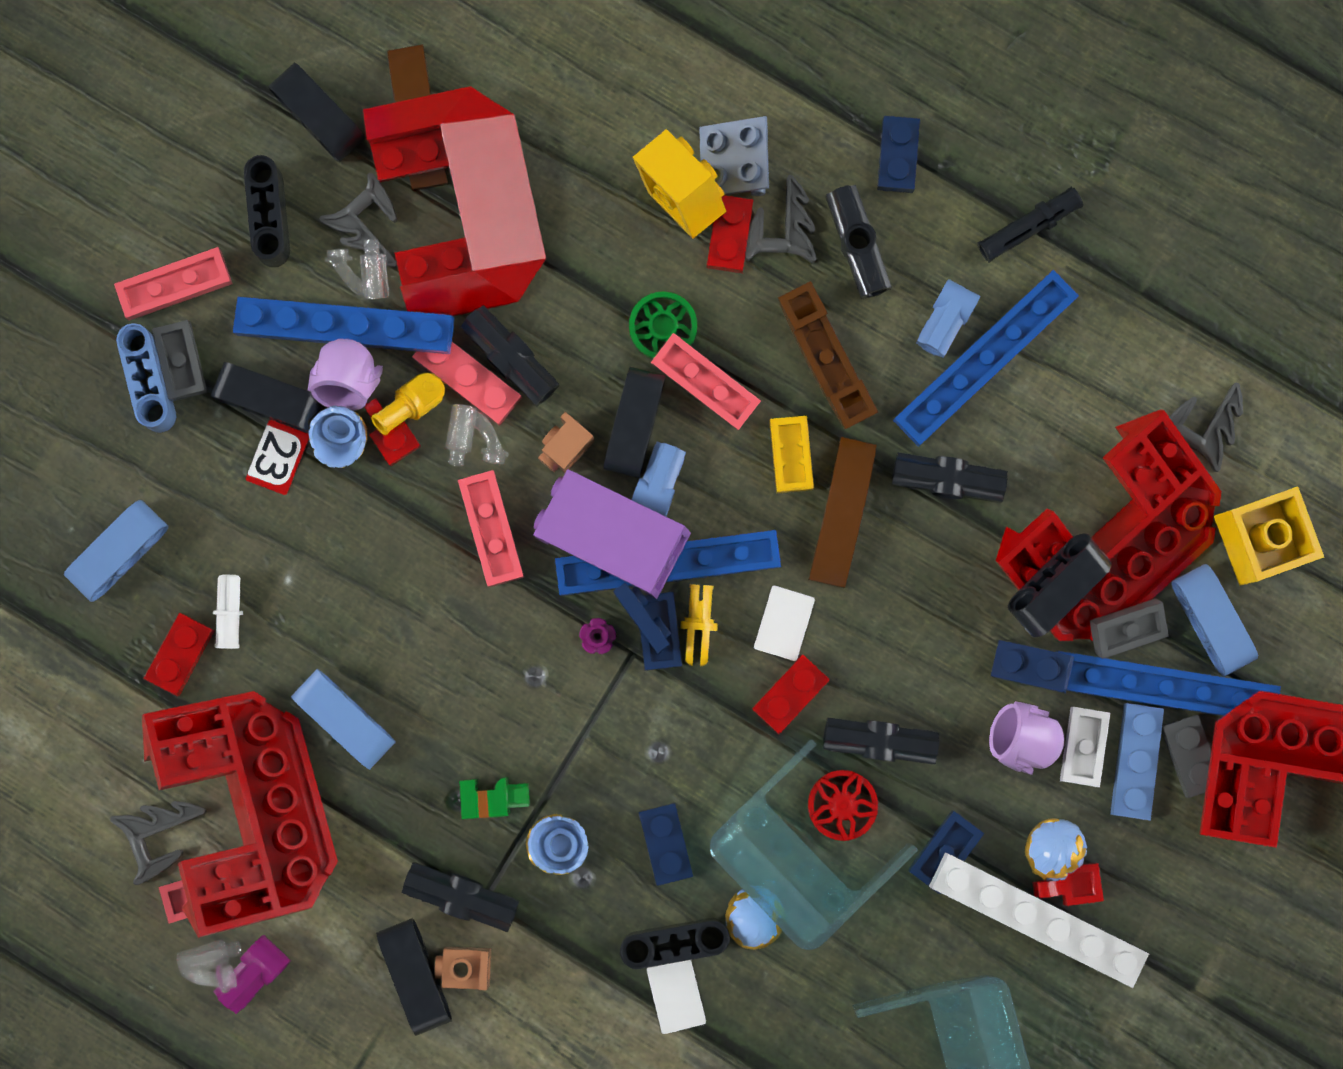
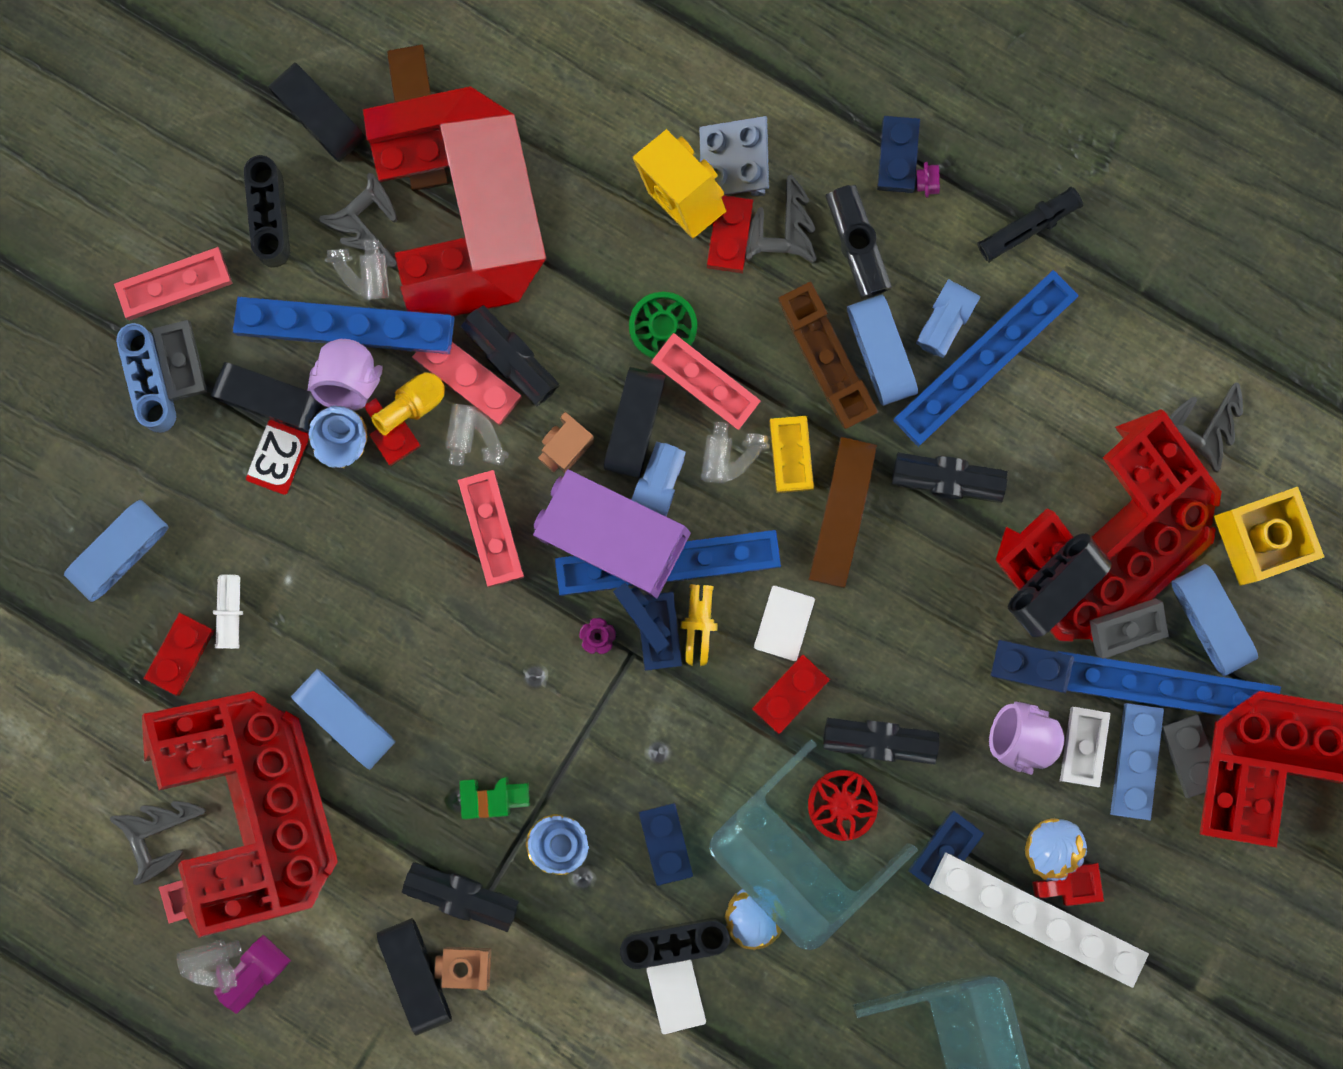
(717, 455): none -> clear plant
(882, 350): none -> medium blue beam
(928, 179): none -> magenta plate

